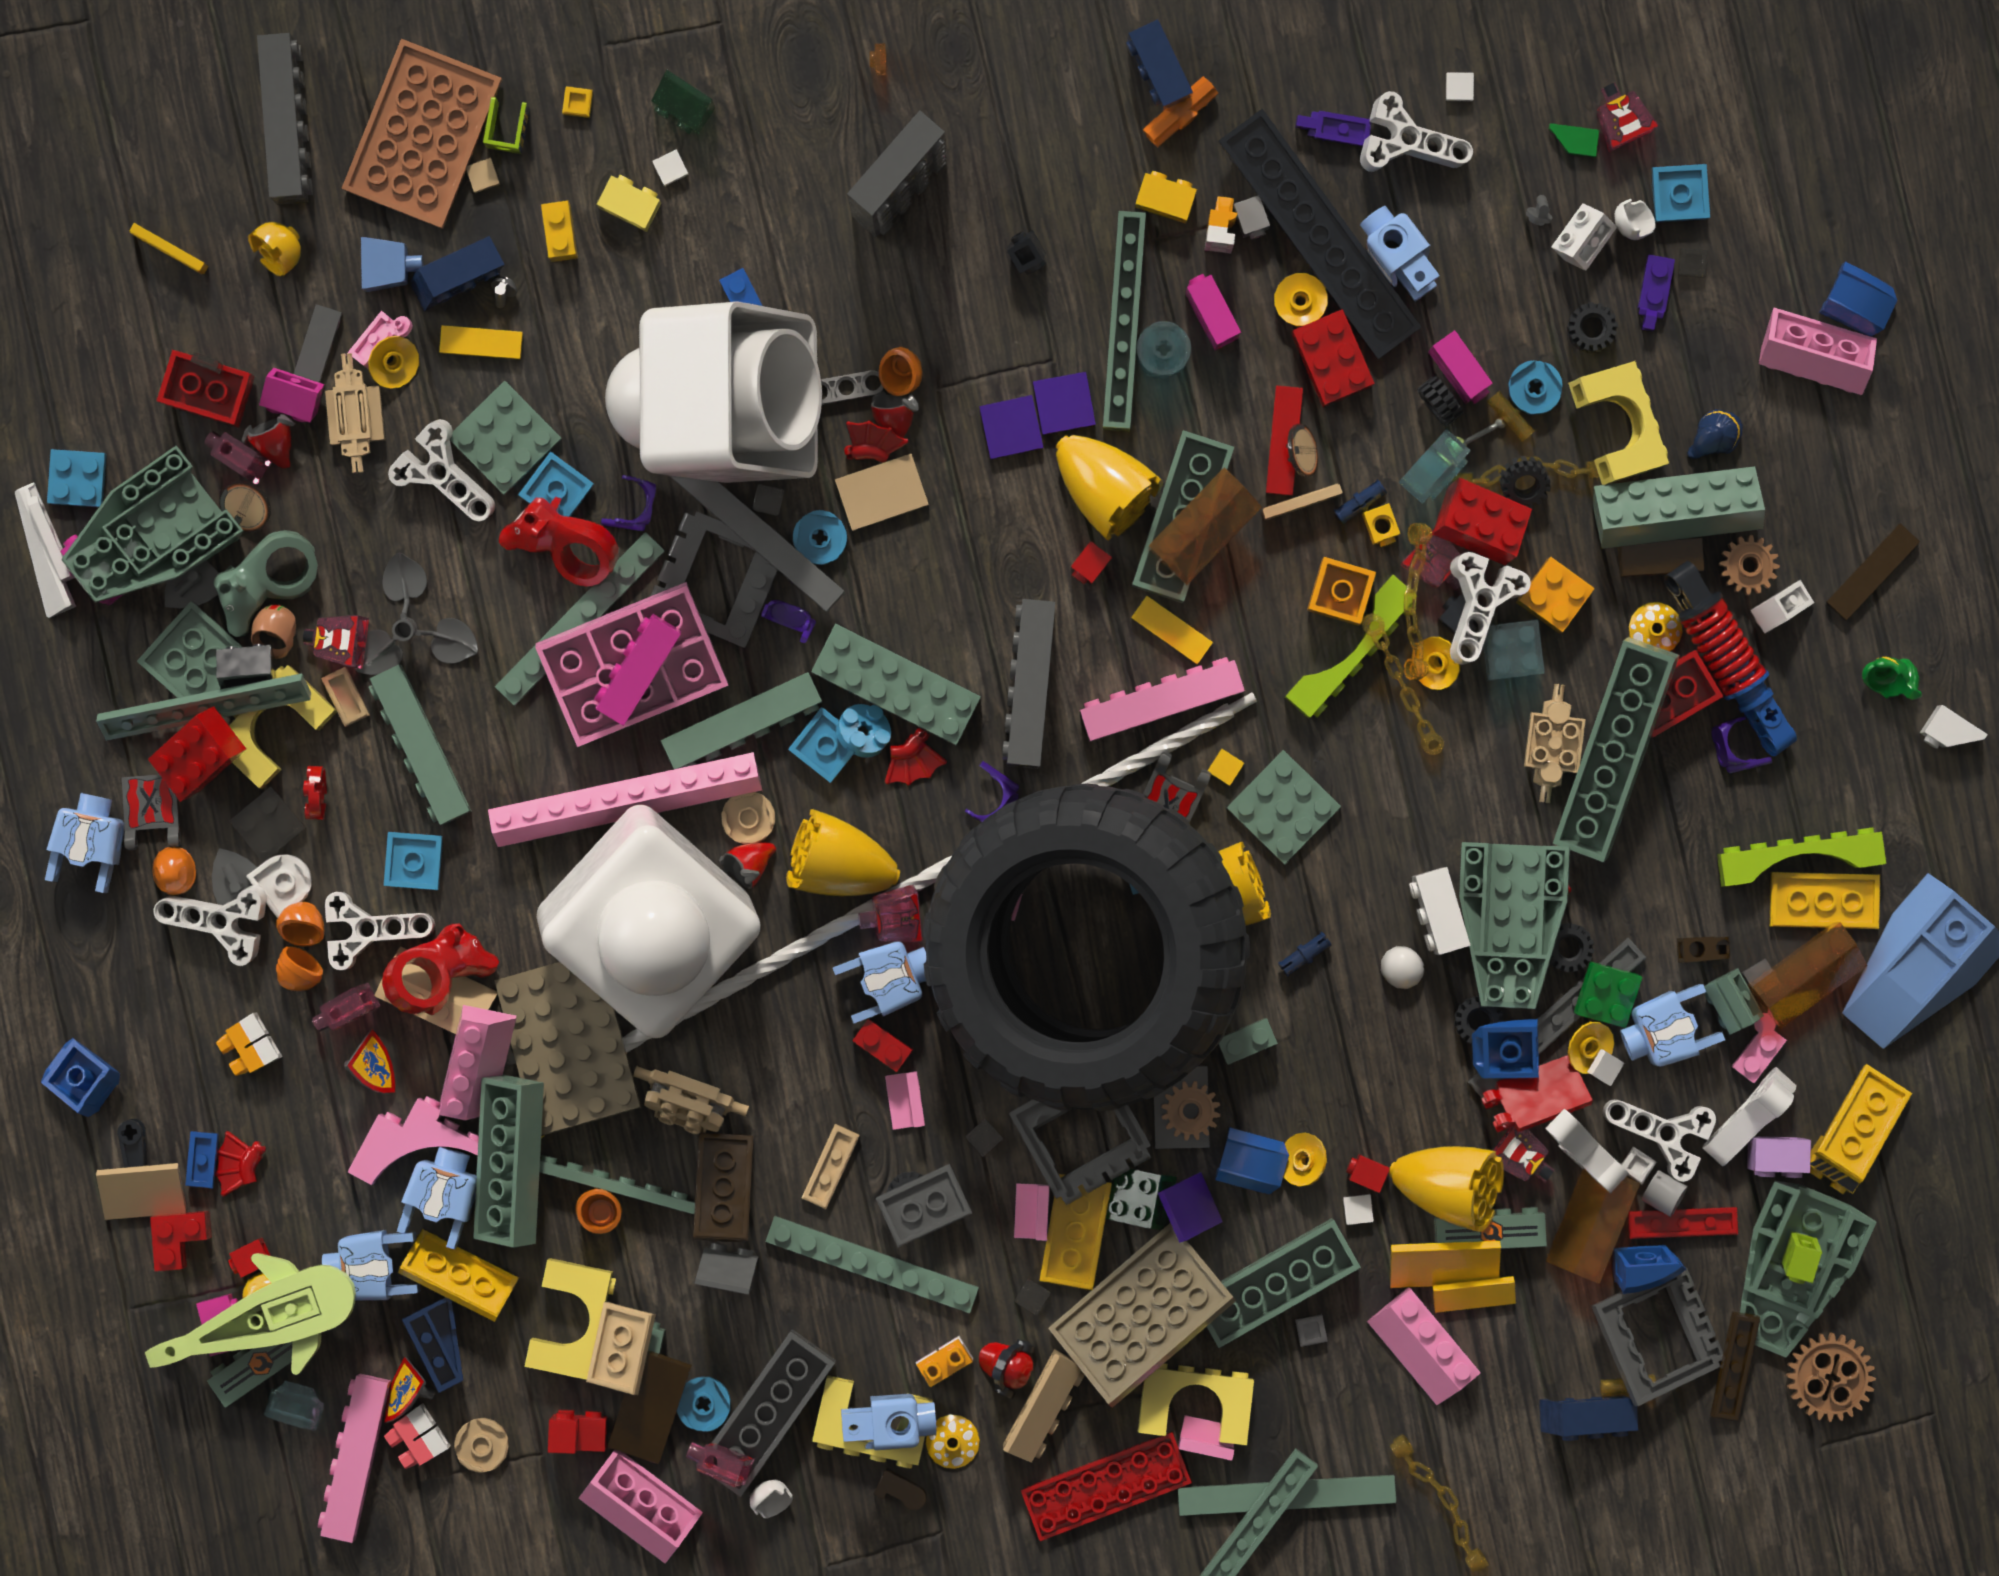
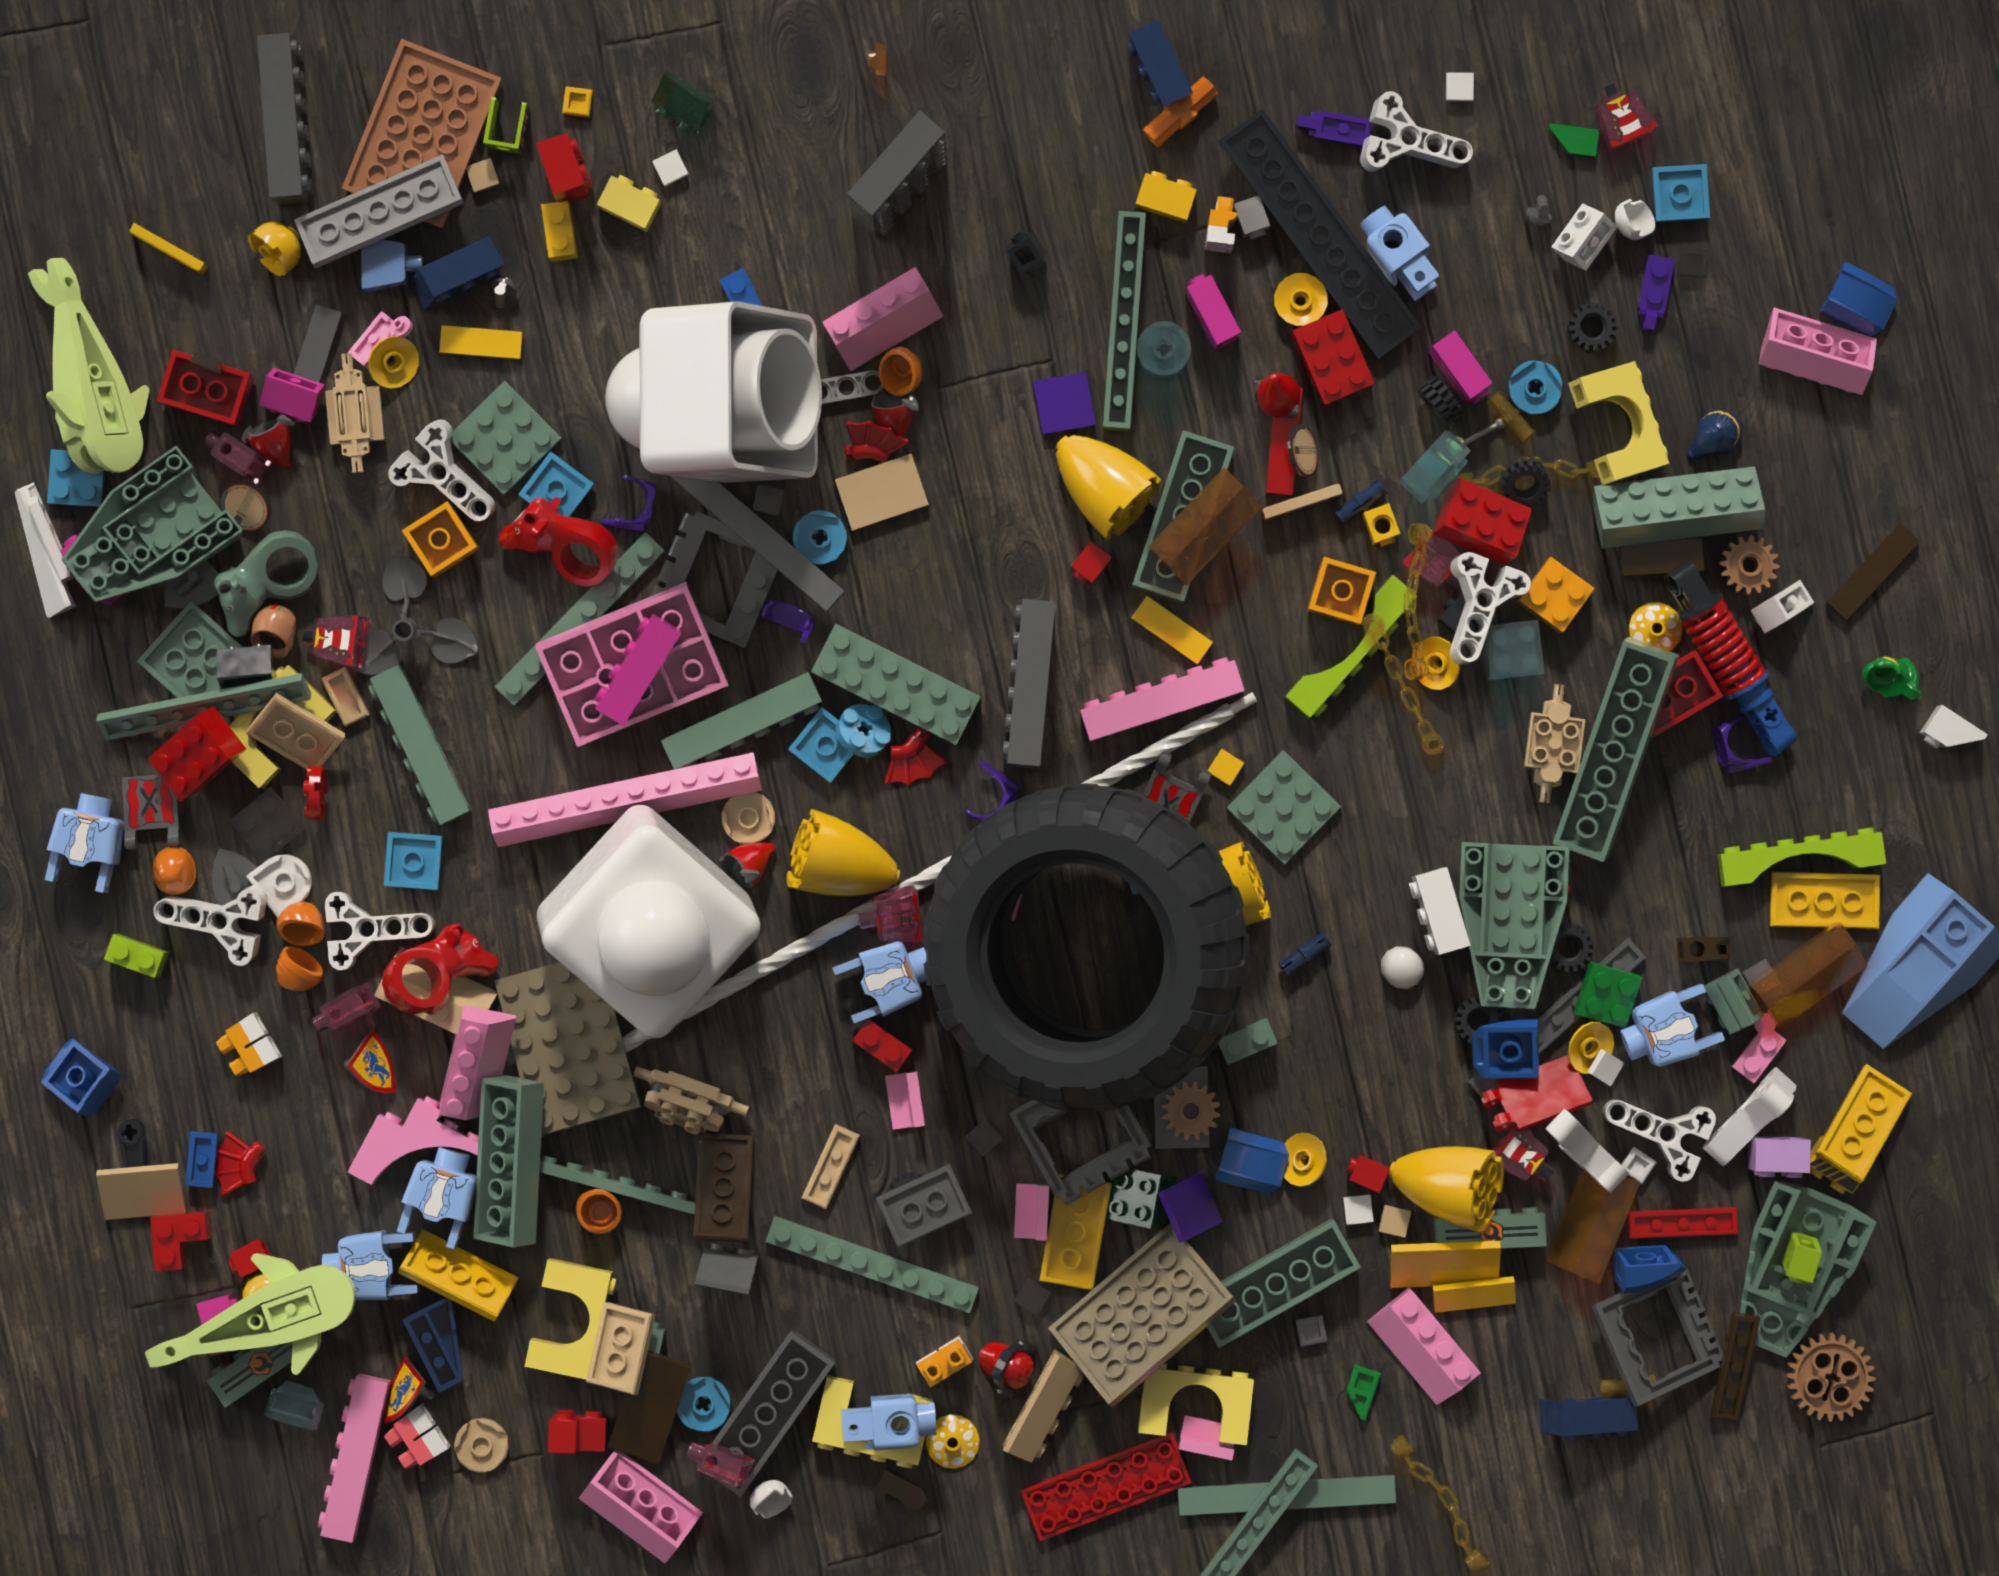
(89, 391): none -> yellowish green animal
(136, 955): none -> lime brick
(295, 732): none -> tan tile
(378, 211): none -> light grey plate
(440, 539): none -> light orange brick
(562, 166): none -> red brick
(882, 319): none -> bright pink slope
(1011, 427): dark purple tile -> none
(1278, 395): none -> red hat
(1362, 1389): none -> green tile
(1394, 1220): none -> tan tile
(1664, 1193): light grey piece -> none

